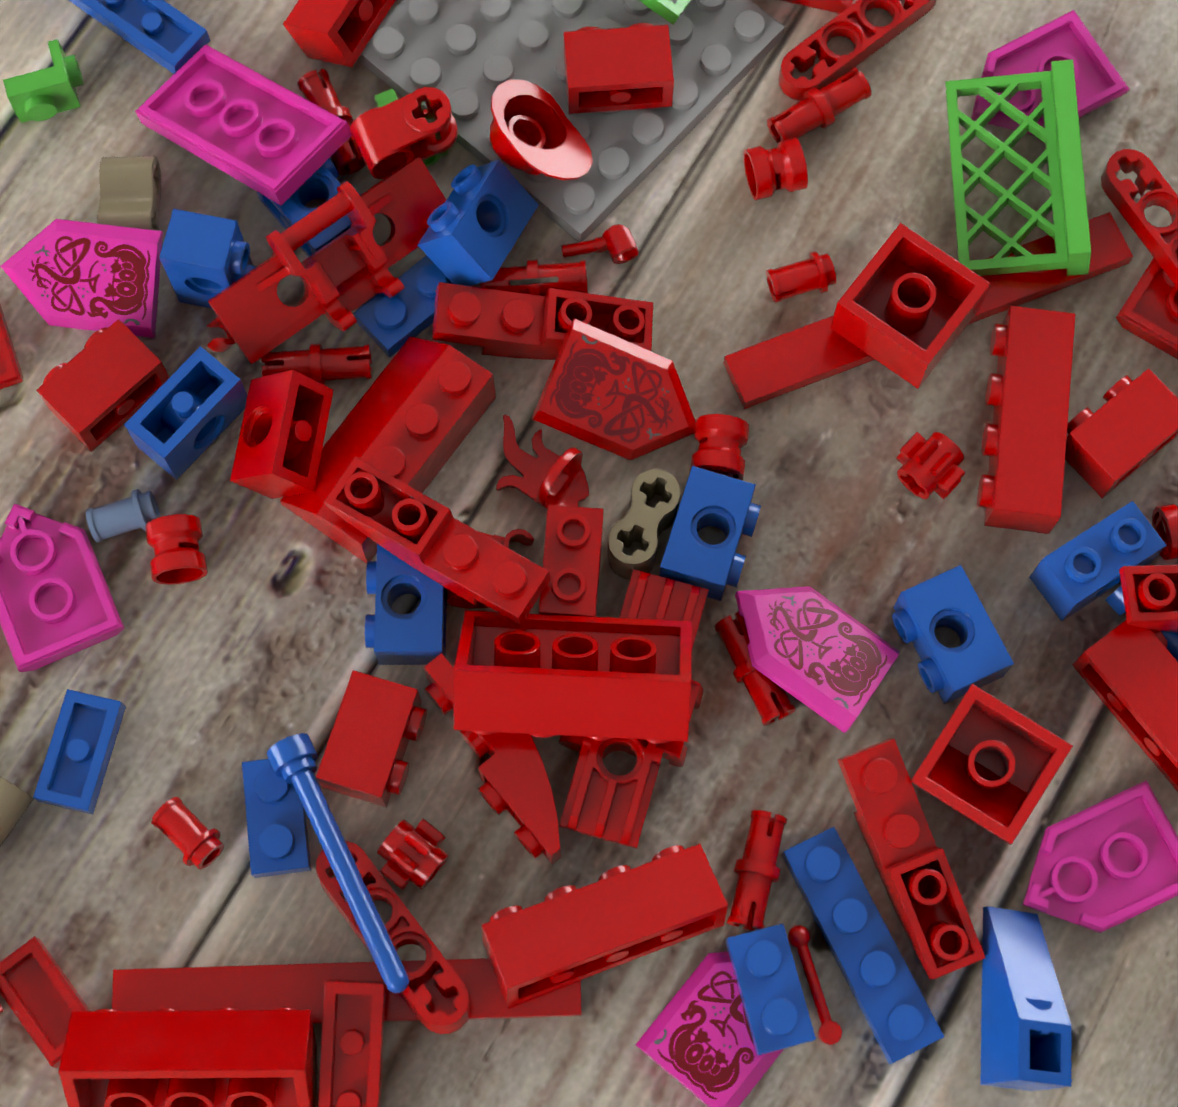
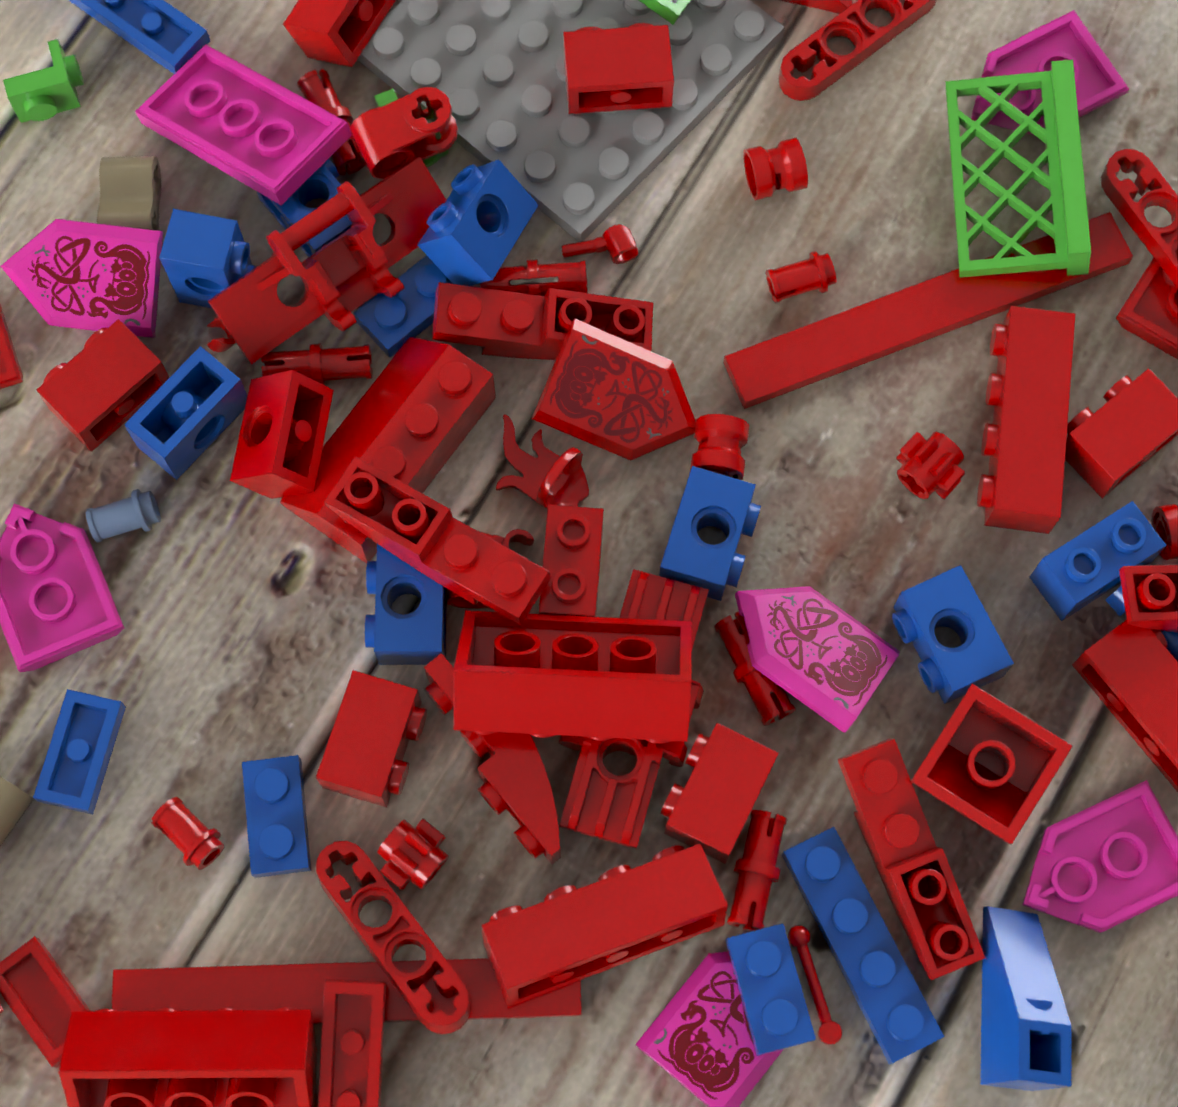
(176, 549): red wheel -> none
(295, 762): blue piece -> none
(535, 133): red piece -> none
(643, 522): dark tan axle -> none
(719, 791): none -> red brick
(820, 106): red pin -> none
(909, 305): red brick -> none

